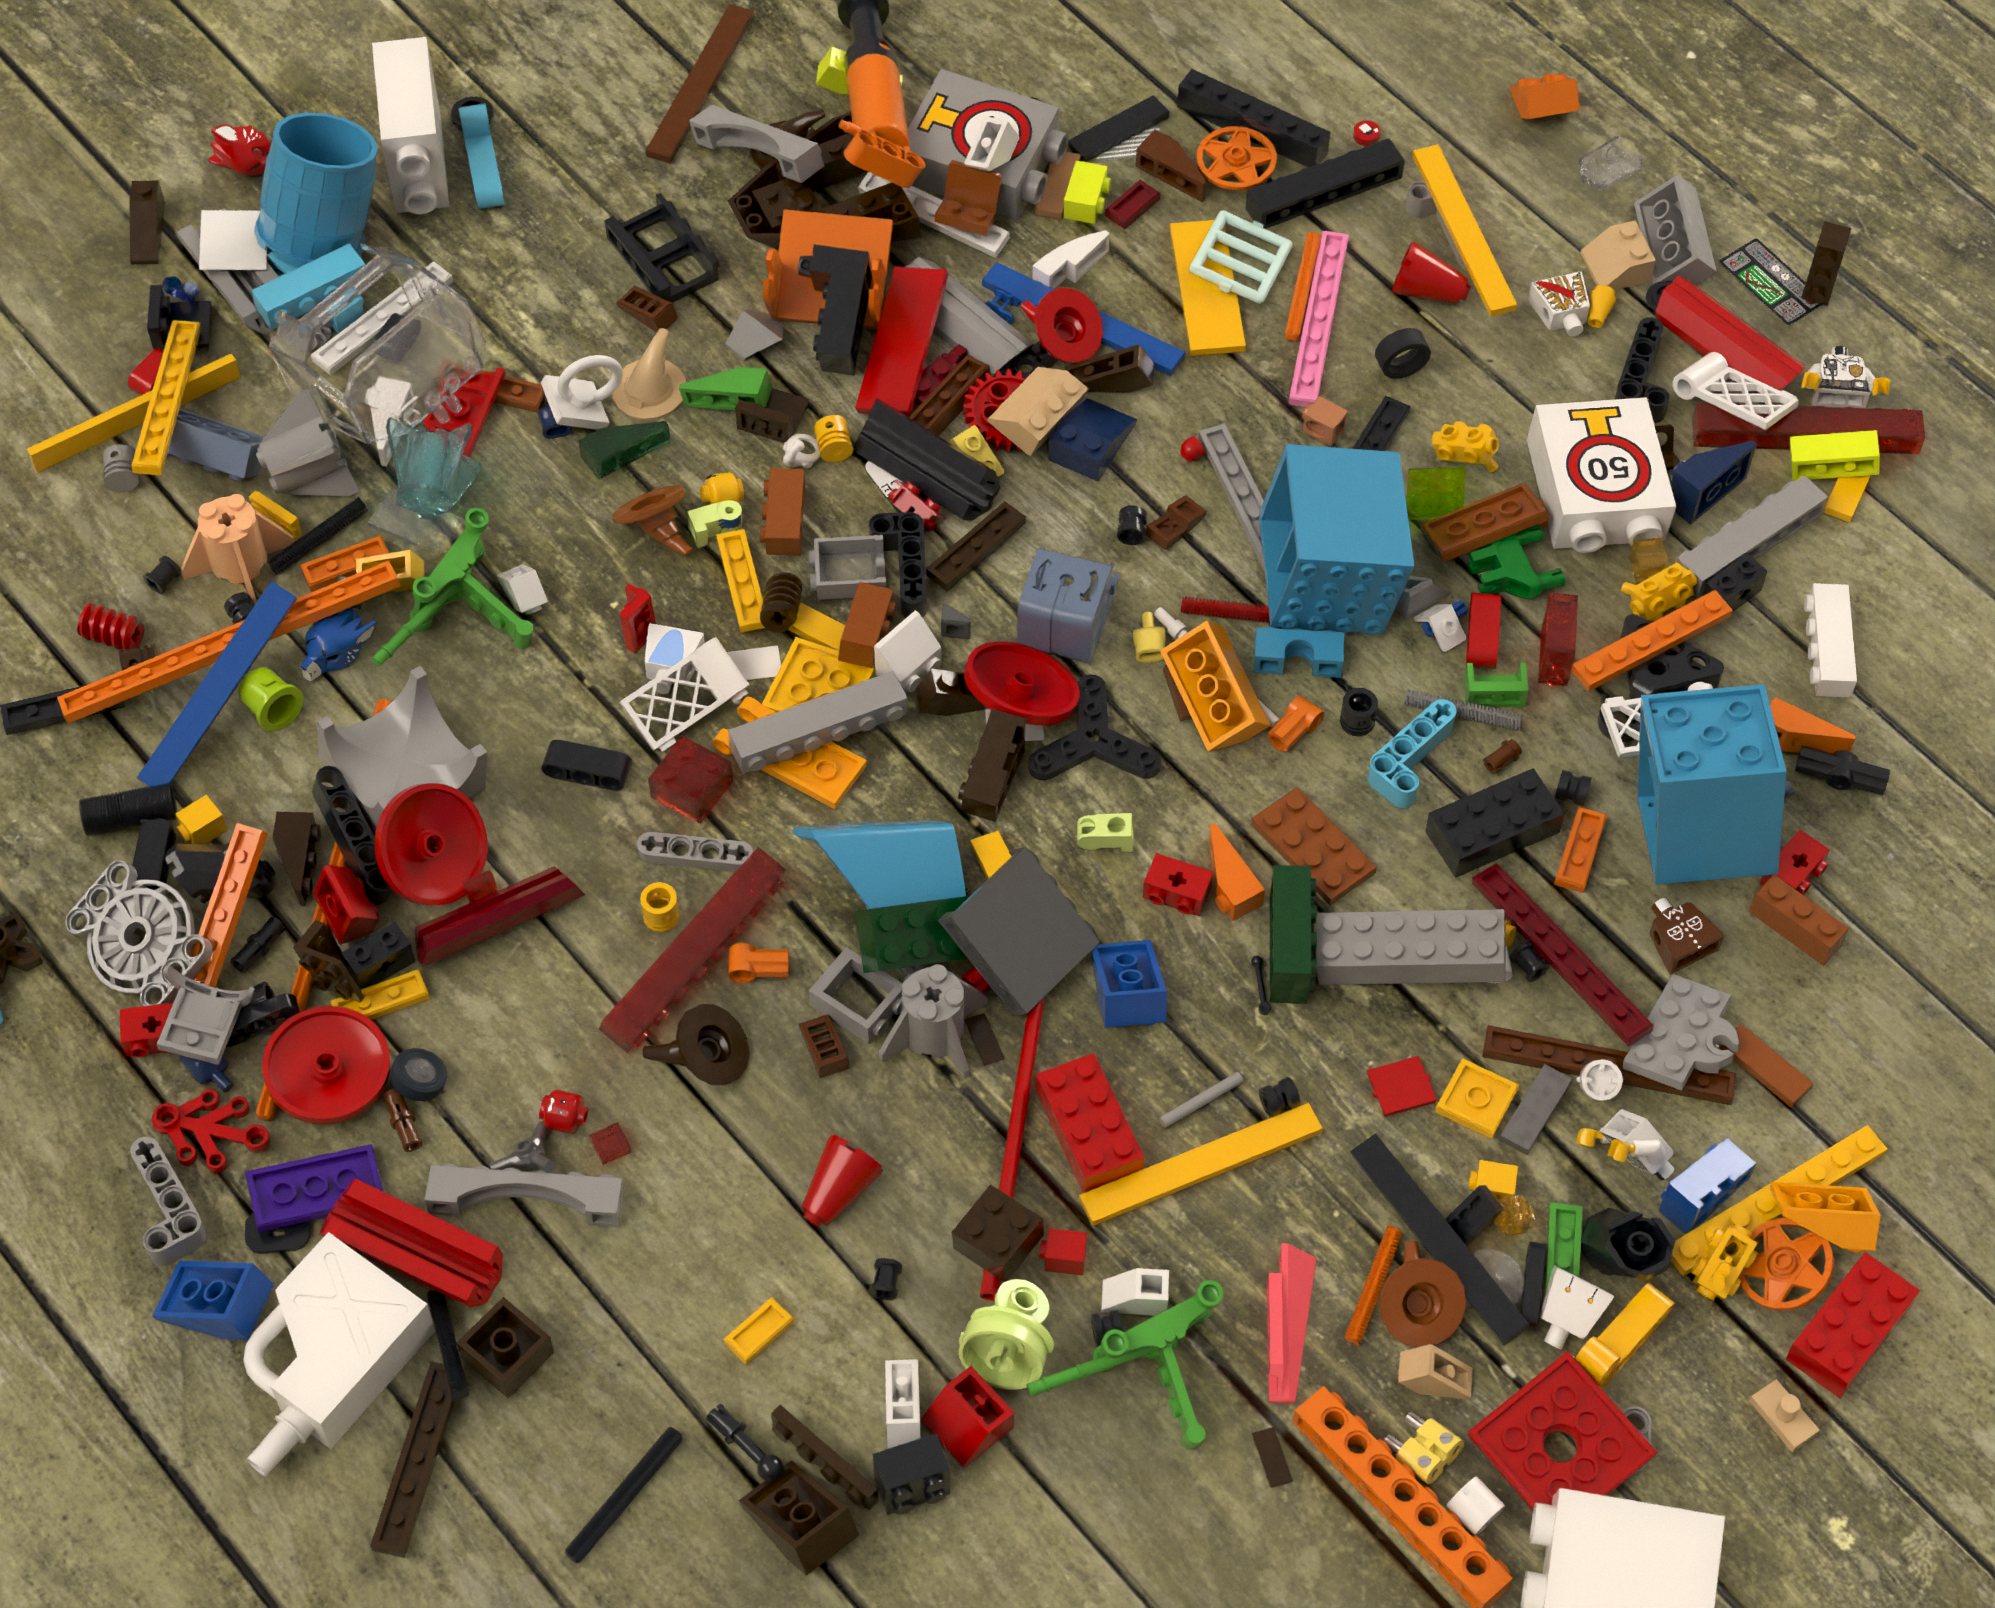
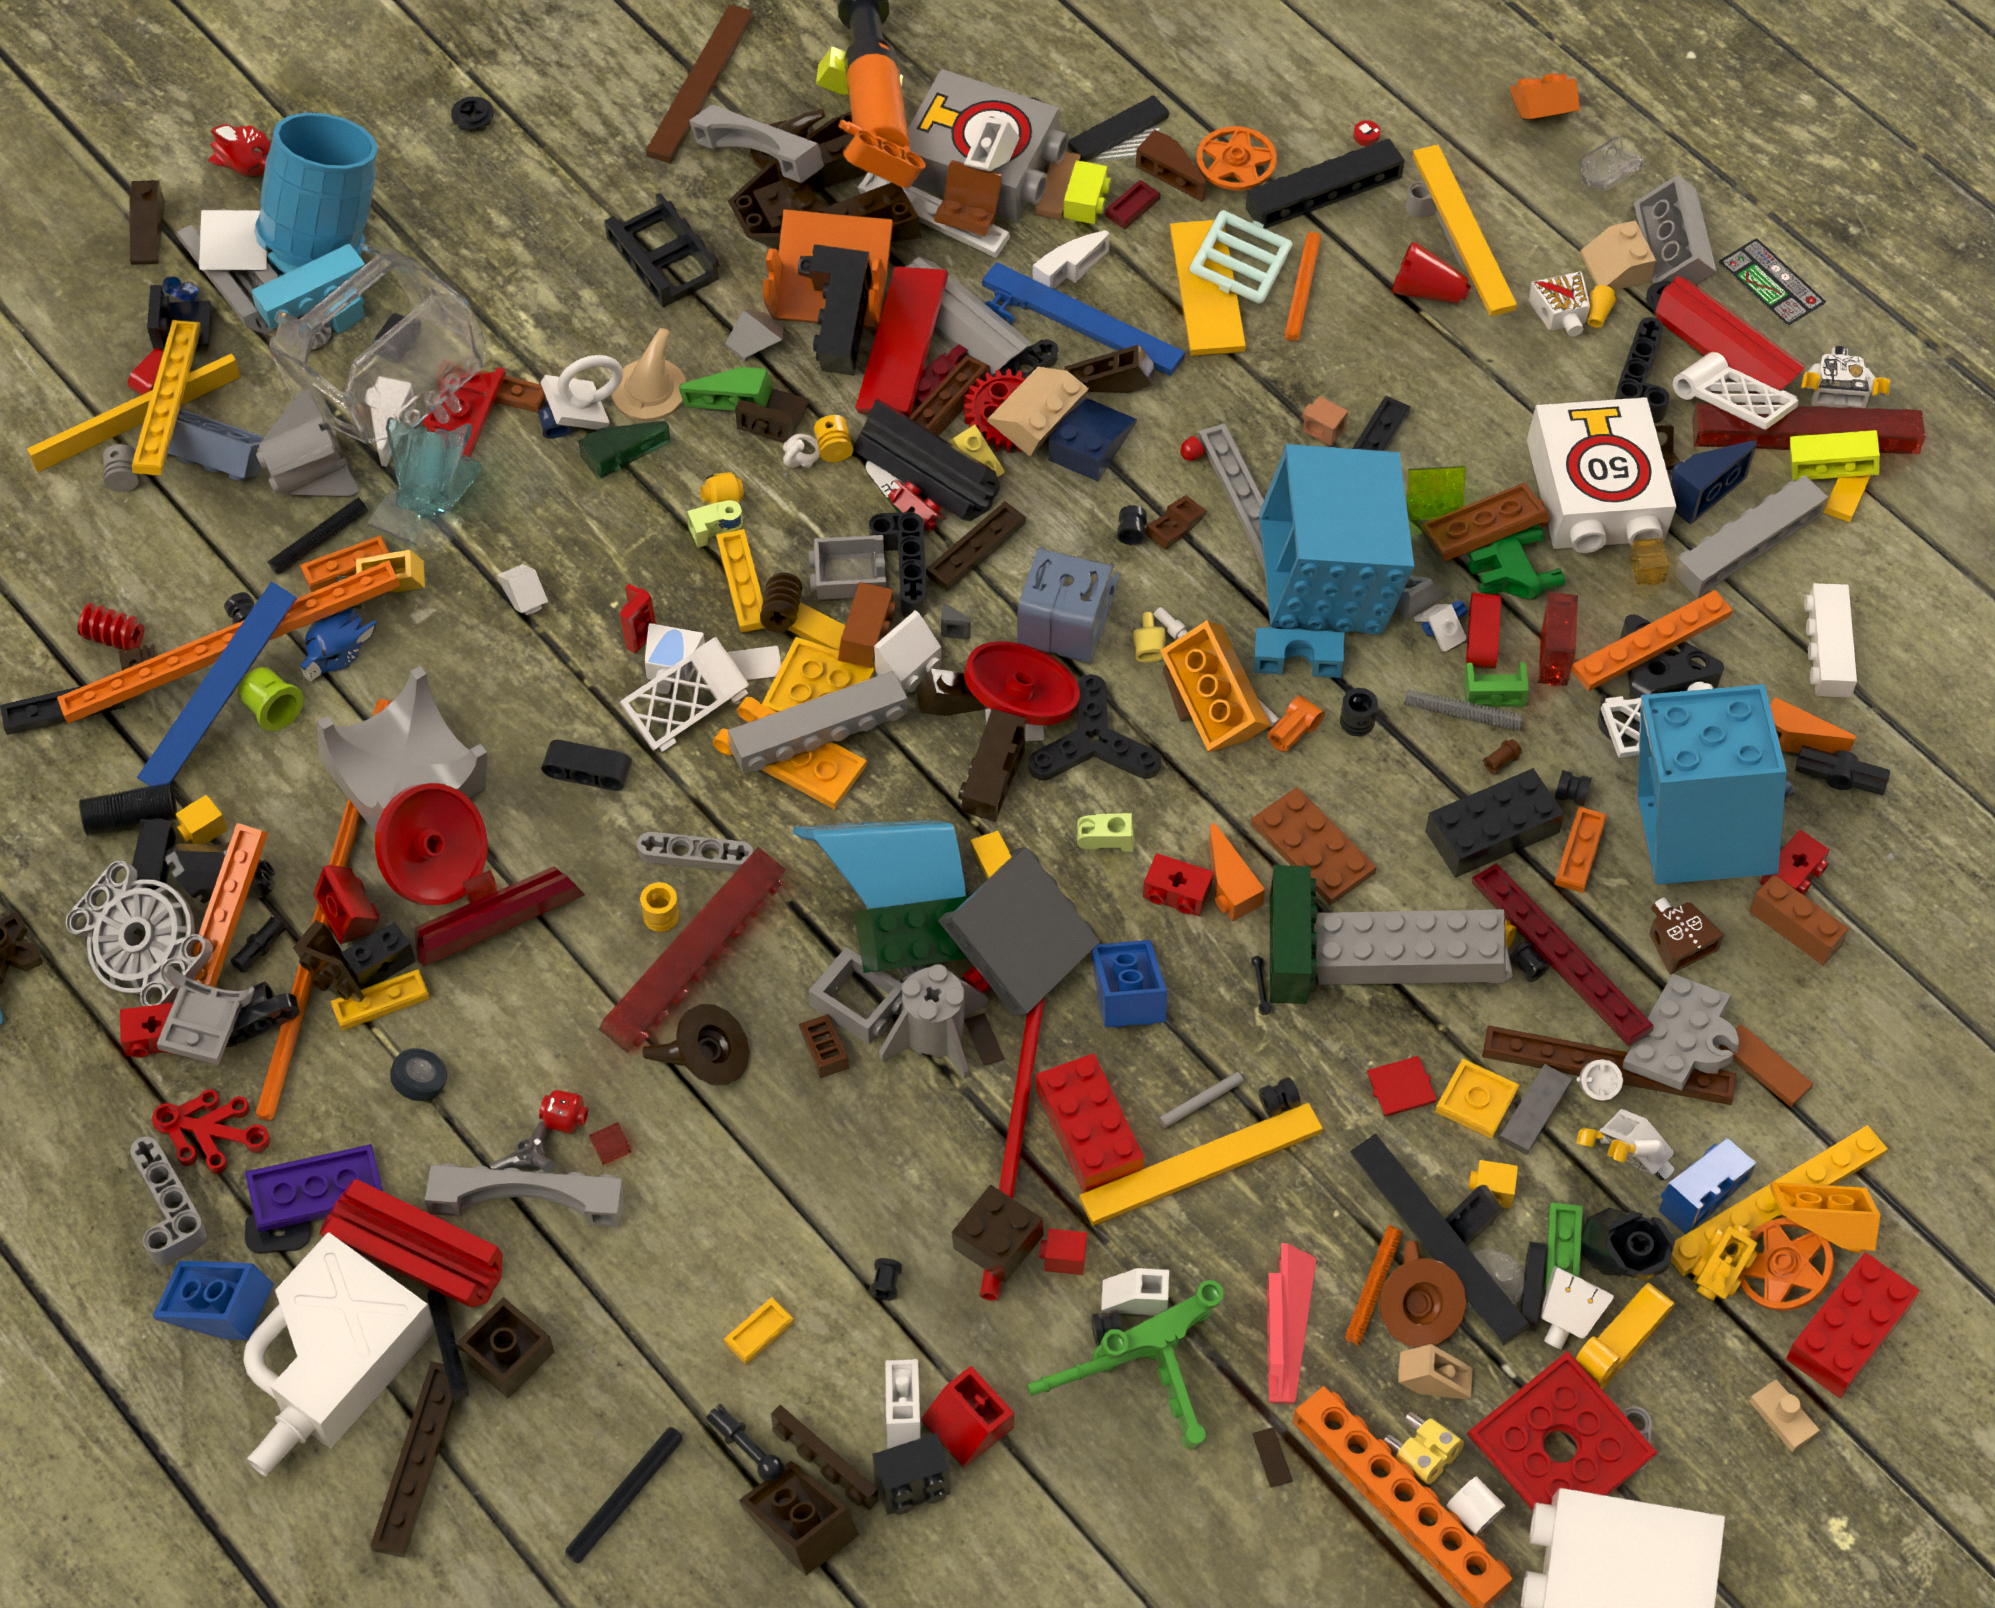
(162, 574): black bush -> none
(205, 1072): dark blue piece -> none
(233, 542): light nougat brick -> none
(276, 514): yellow tile -> none
(295, 843): dark brown slope -> none
(326, 1065): red dish -> none
(350, 822): black beam -> none
(364, 330): white tile -> none
(408, 1136): reddish brown pin -> none
(410, 125): white brick -> none
(450, 583): bright green piece -> none
(481, 156): medium azure beam -> none
(655, 315): reddish brown slope -> none
(656, 516): dark orange piece -> none
(690, 779): clear red brick -> none
(748, 963): orange piece -> none
(783, 512): dark orange brick -> none
(838, 1180): red cone -> none
(1008, 1338): yellowish green piece -> none
(1066, 324): red piece -> none
(1225, 609): red axle -> none
(1231, 107): black brick -> none
(1318, 319): bright pink tile -> none
(1397, 343): black tyre -> none
(1415, 747): medium azure beam -> none
(1466, 444): yellow brick -> none
(1516, 1215): clear yellow gear -> none
(1661, 592): yellow brick -> none
(1738, 581): black brick -> none
(1826, 263): dark brown brick -> none

